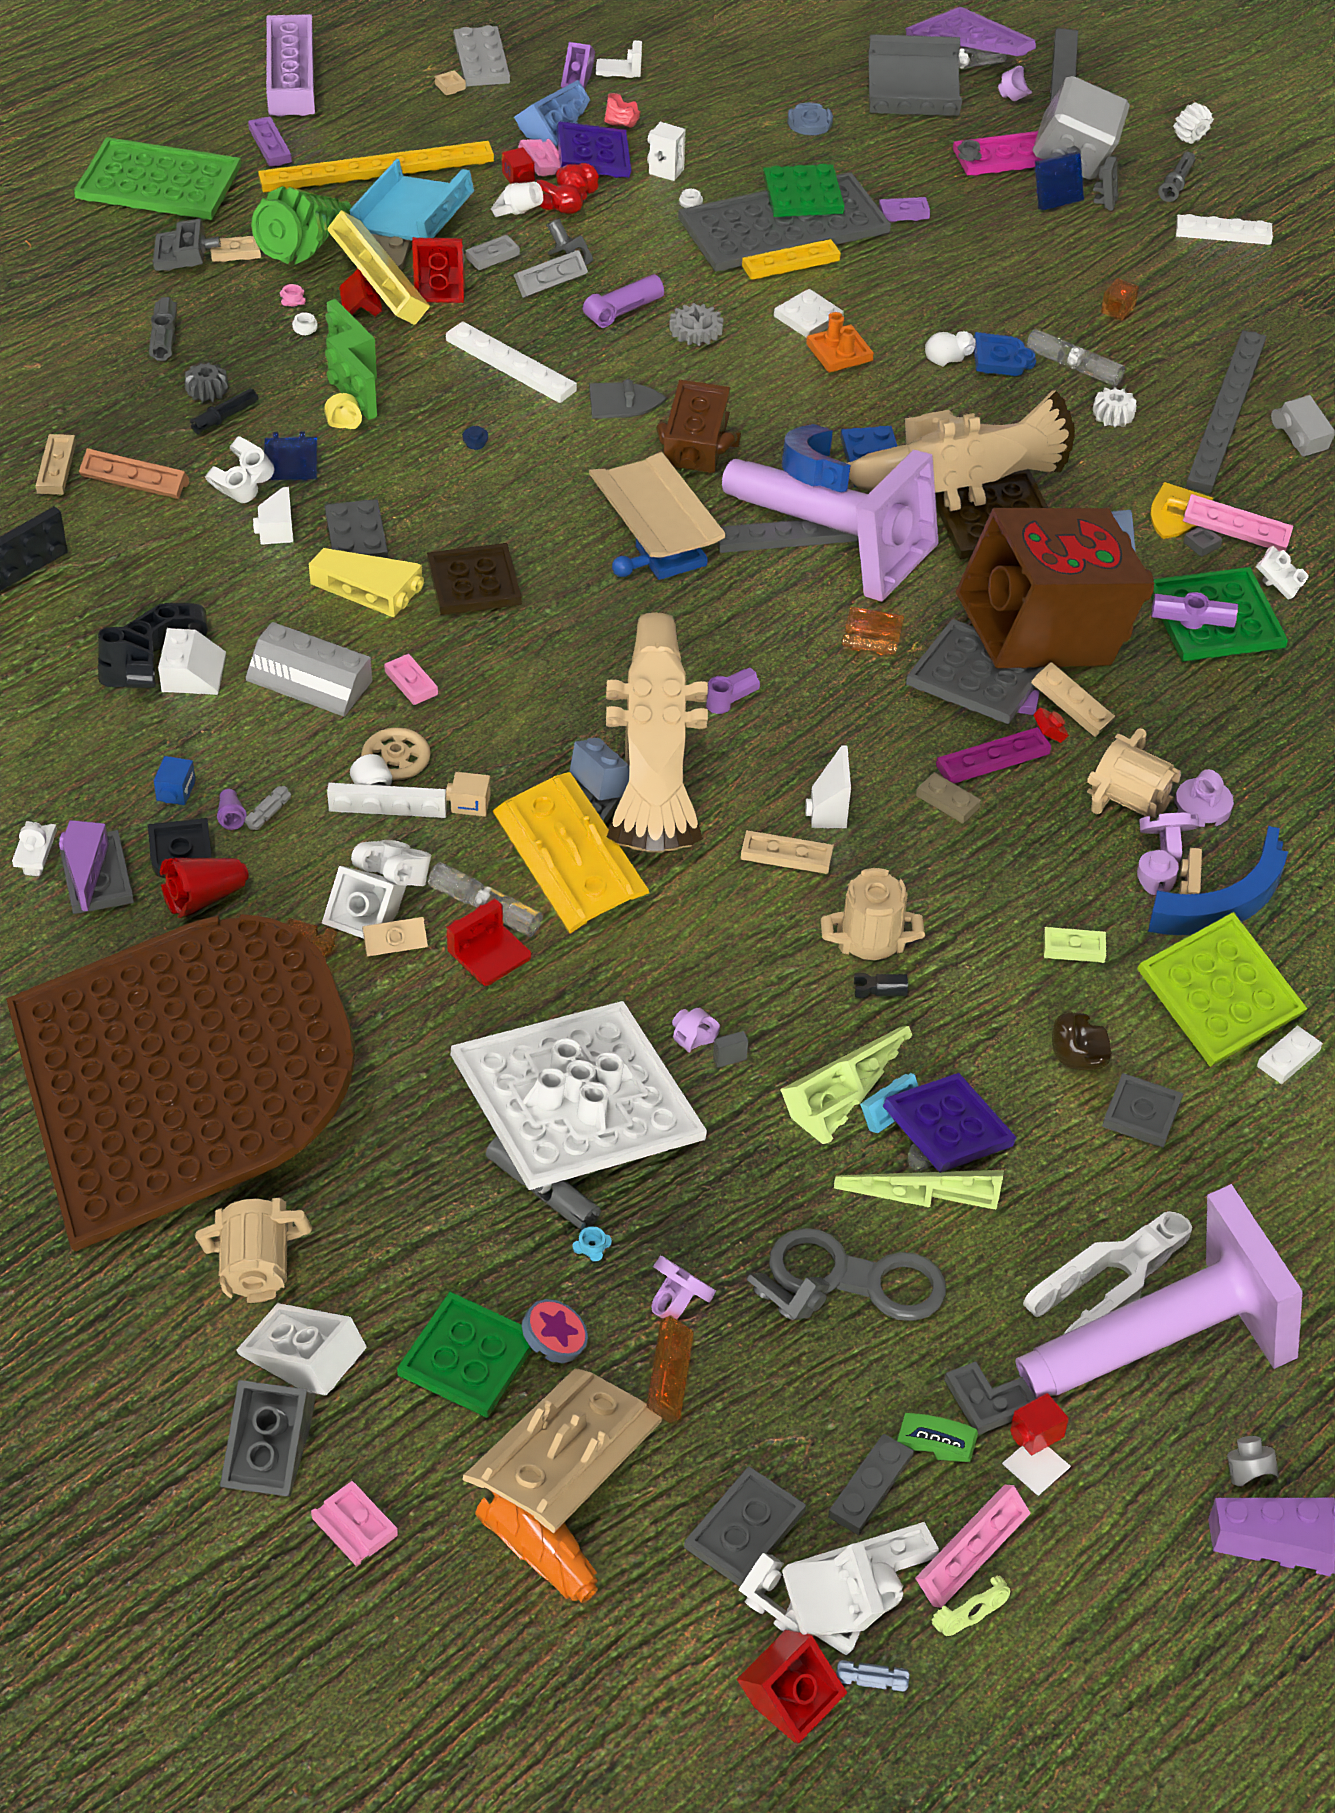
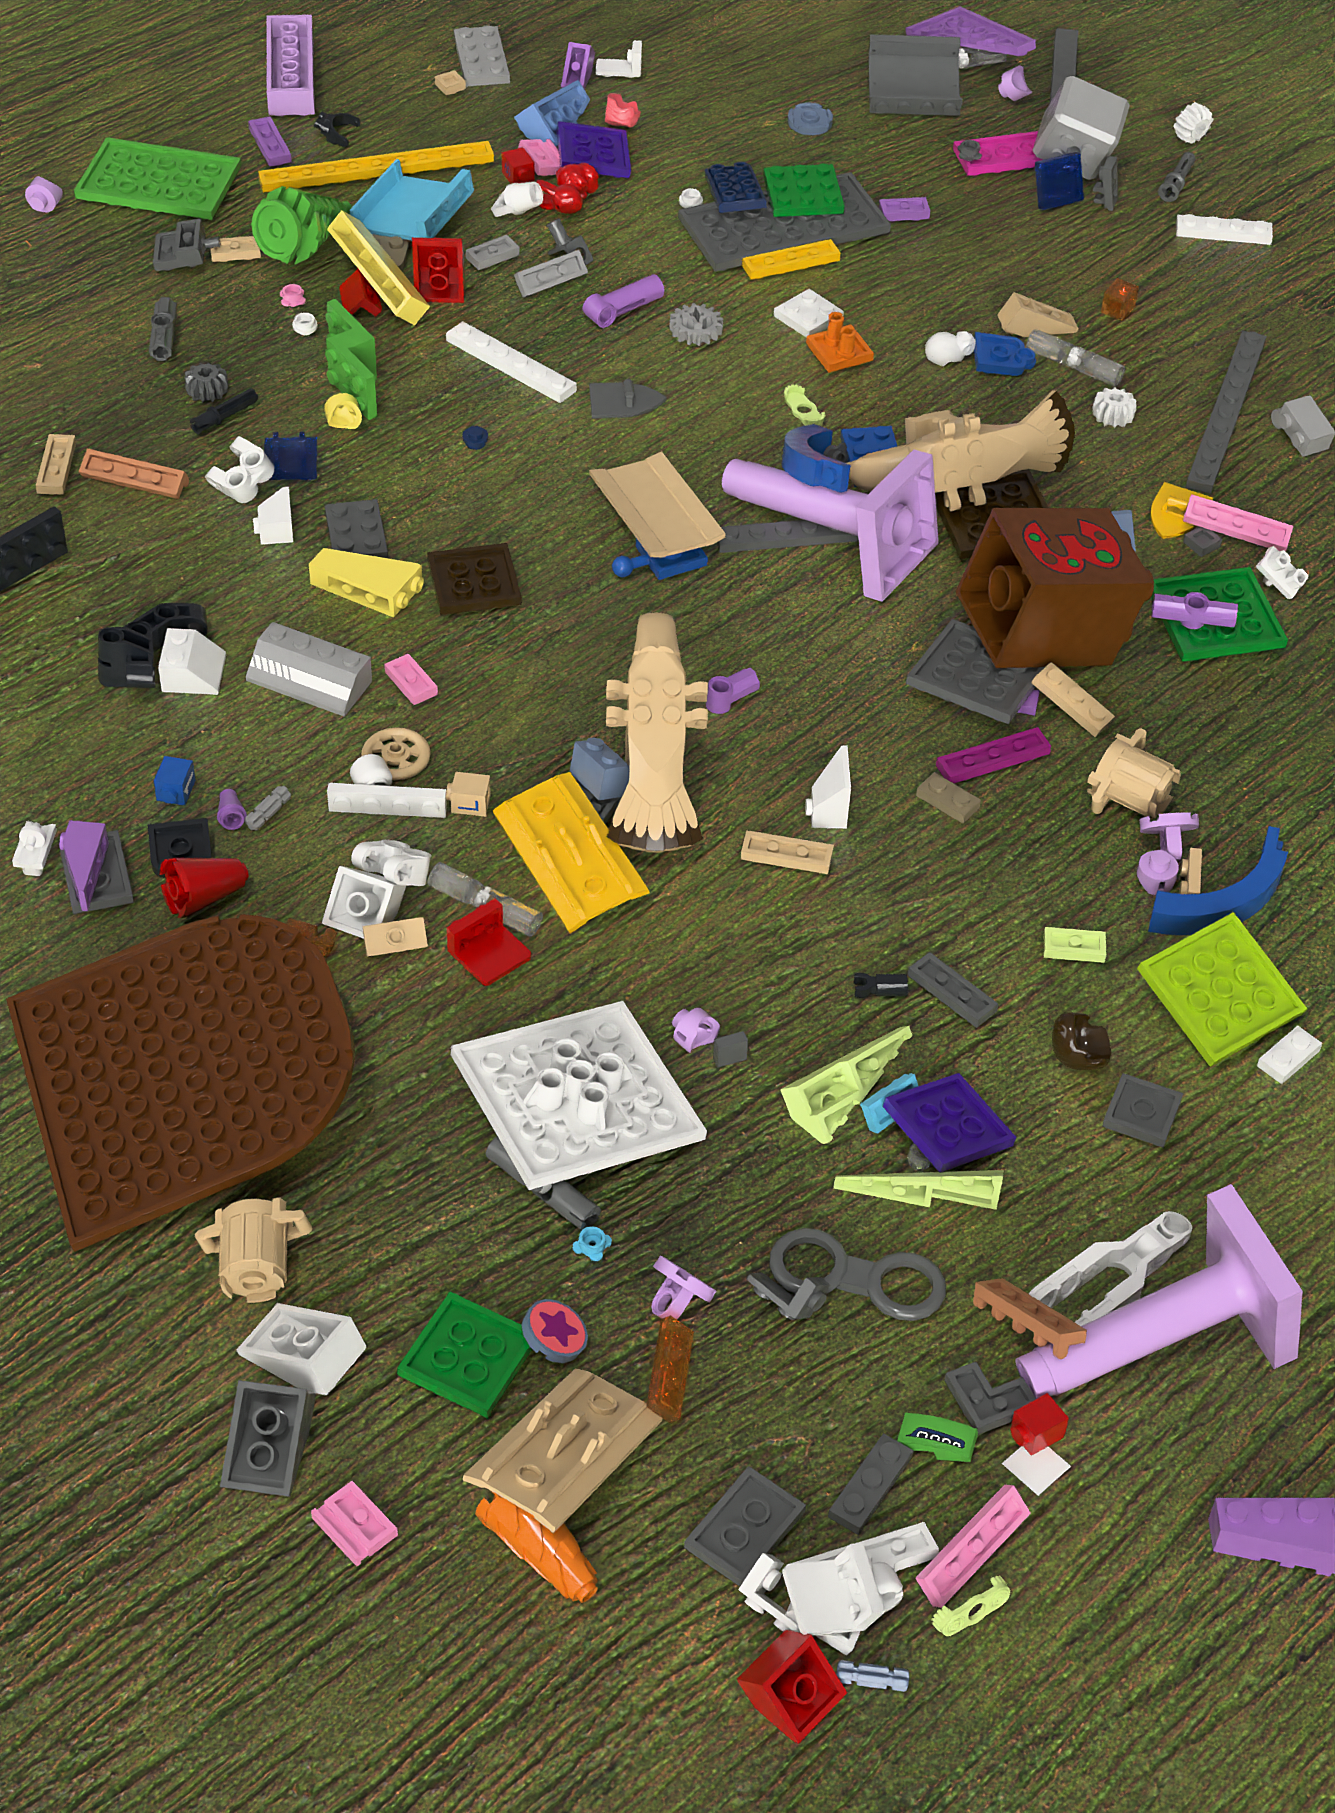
(43, 194): none -> lavender piece
(327, 122): none -> black helmet
(666, 151): white brick -> none
(697, 426): reddish brown torso -> none
(735, 187): none -> dark blue tile
(795, 398): none -> yellowish green piece
(837, 452): none -> dark grey plate
(873, 624): clear orange plate -> none
(873, 917): tan container -> none
(953, 989): none -> dark grey plate
(1023, 315): none -> tan slope
(1030, 1314): none -> nougat hinge
(1051, 724): red plate -> none
(1206, 798): lavender tile -> none
(1251, 1460): light grey piece -> none

